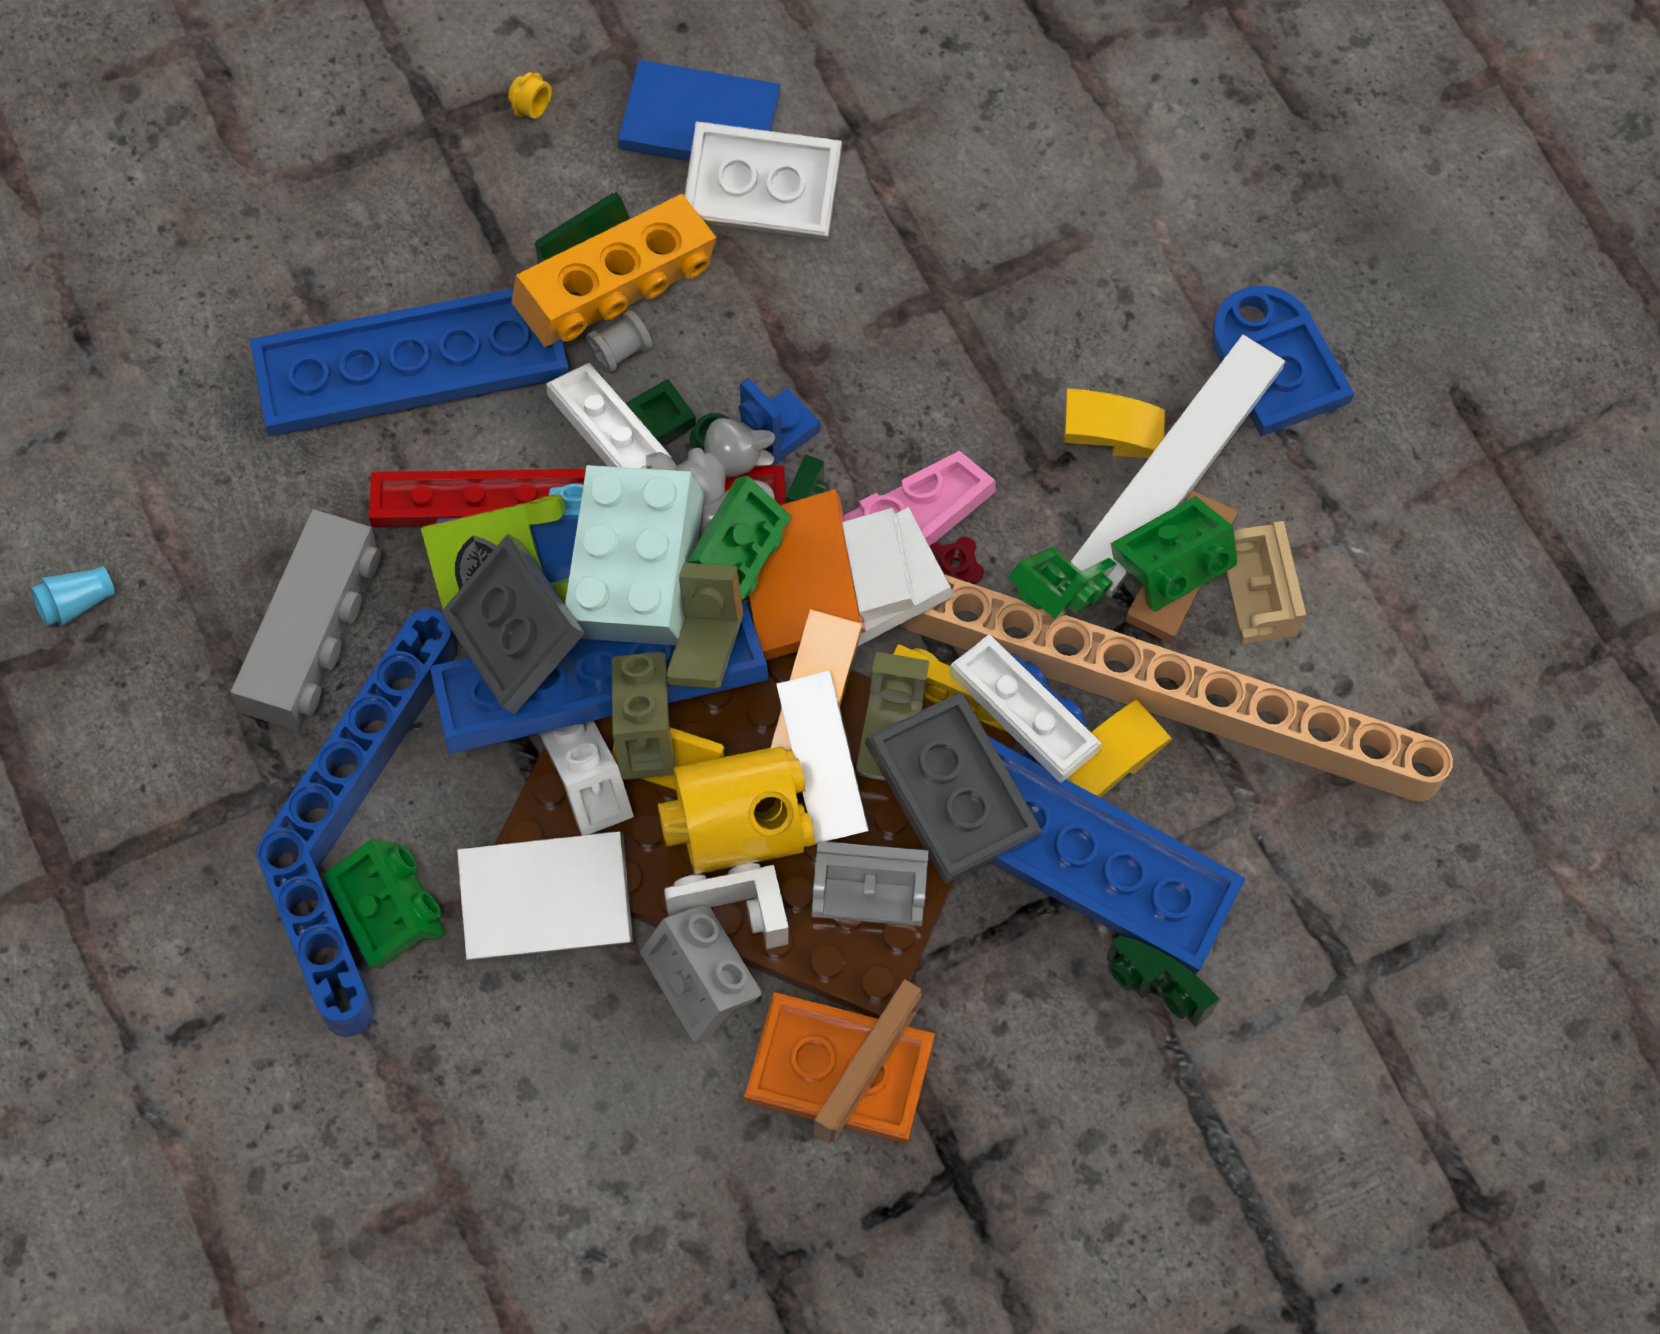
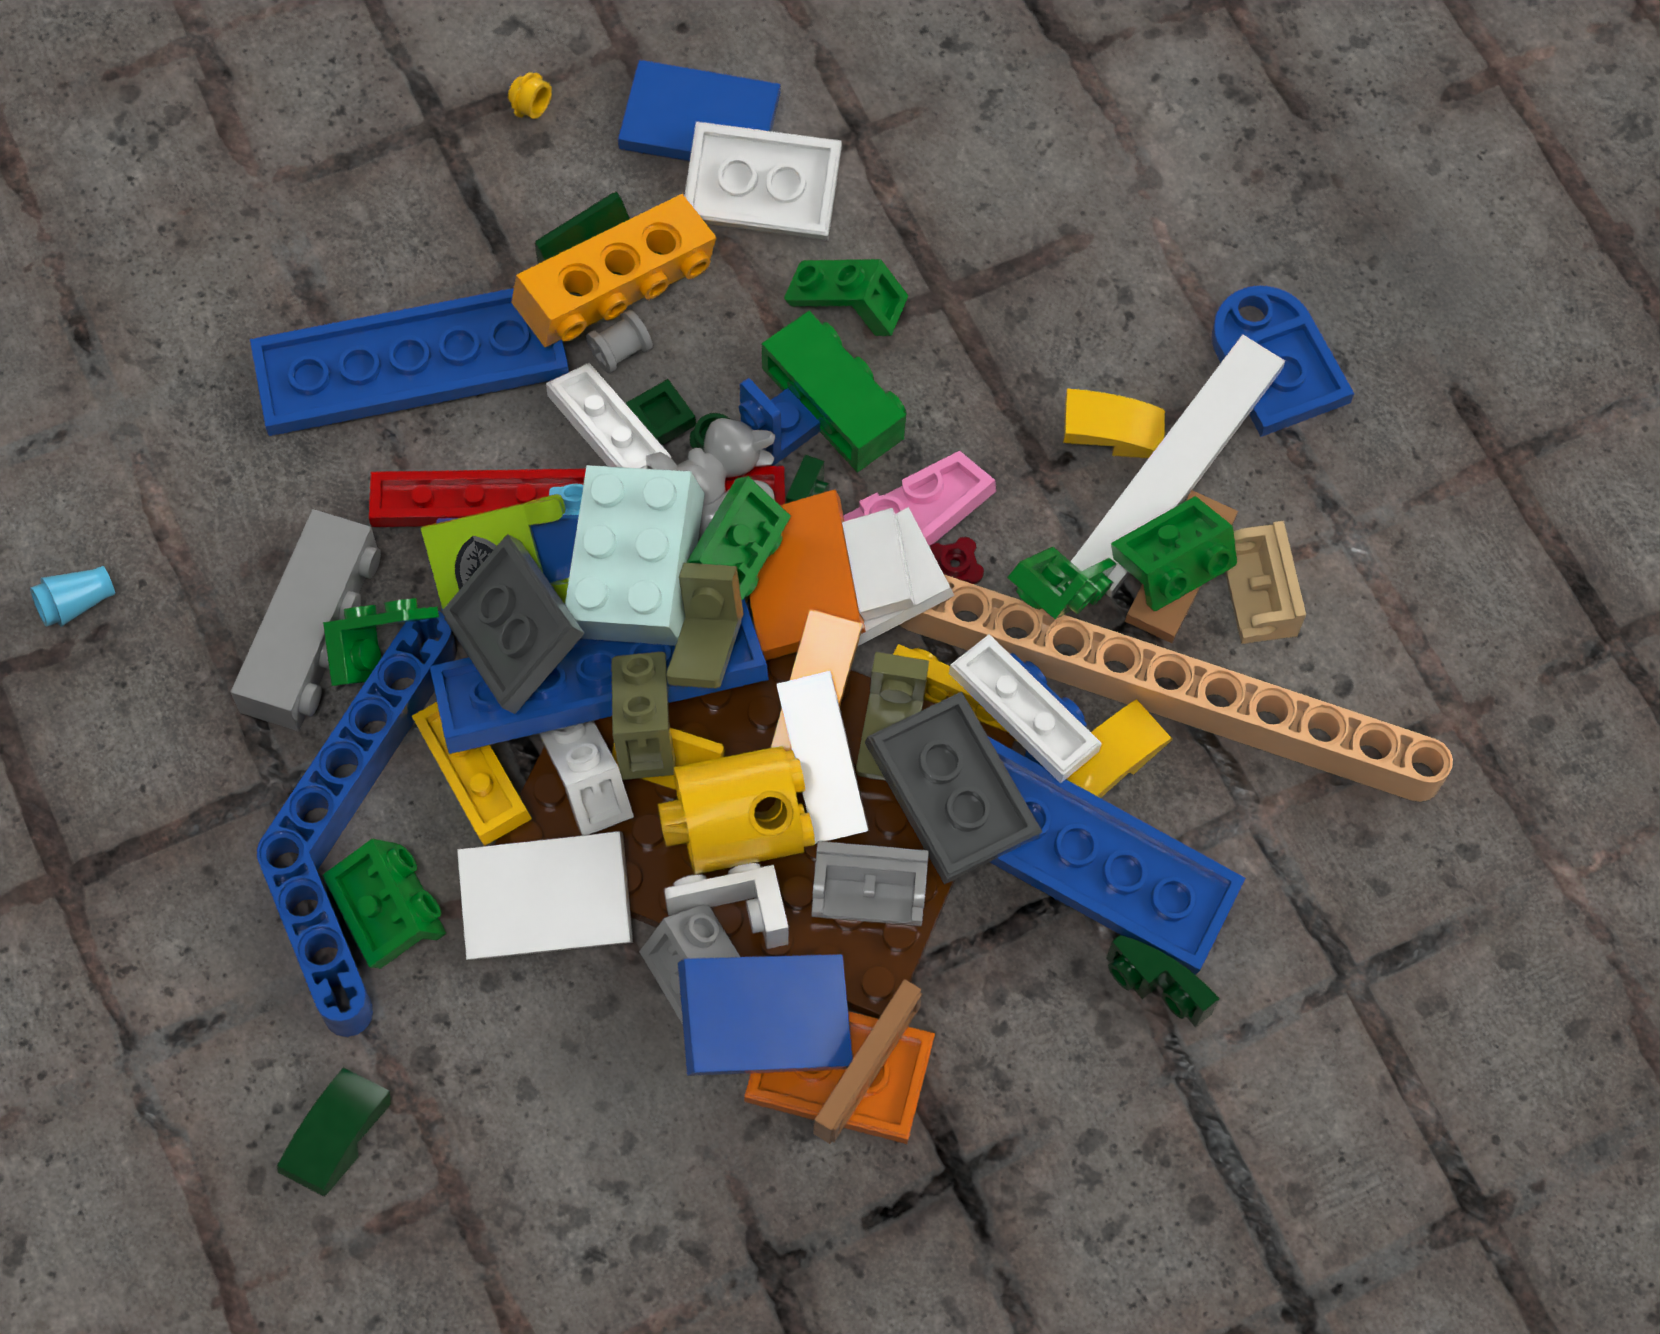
(330, 1132): none -> dark green slope
(354, 640): none -> green bracket
(475, 780): none -> yellow plate
(764, 1014): none -> blue tile
(836, 389): none -> green brick
(855, 283): none -> green bracket

